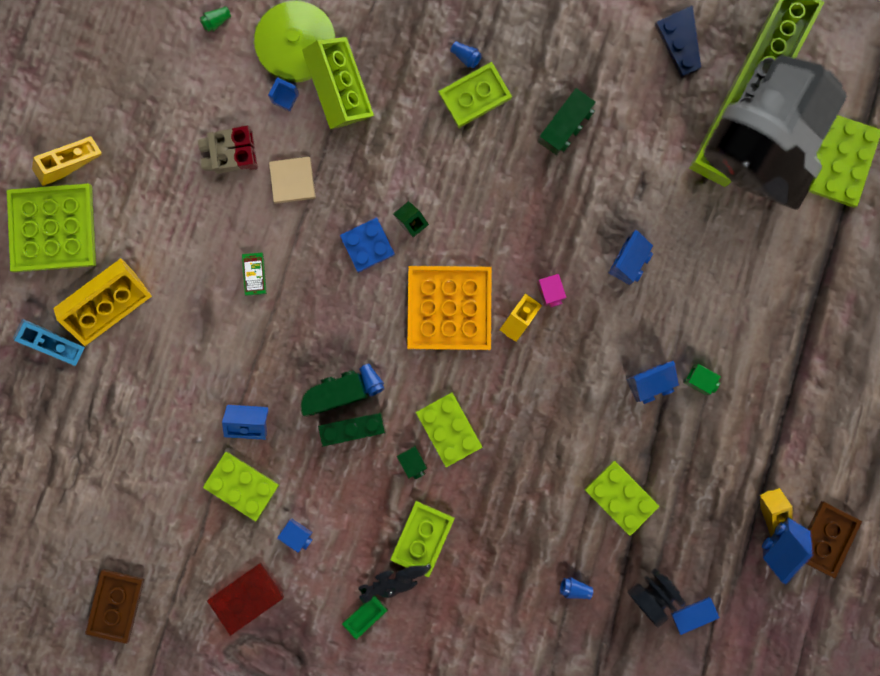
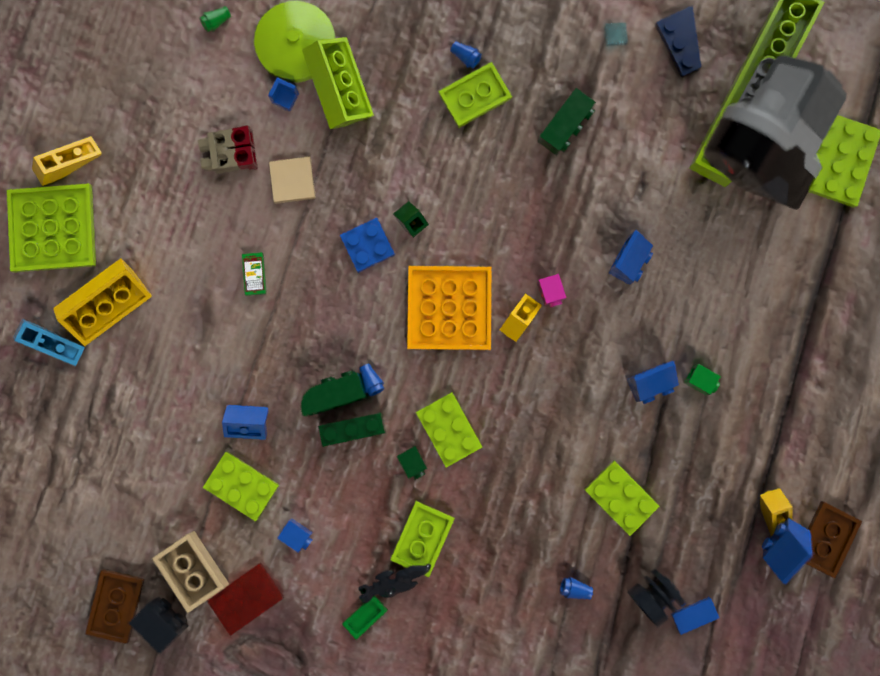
(159, 624): none -> black brick
(190, 571): none -> tan brick
(616, 34): none -> clear light blue tile

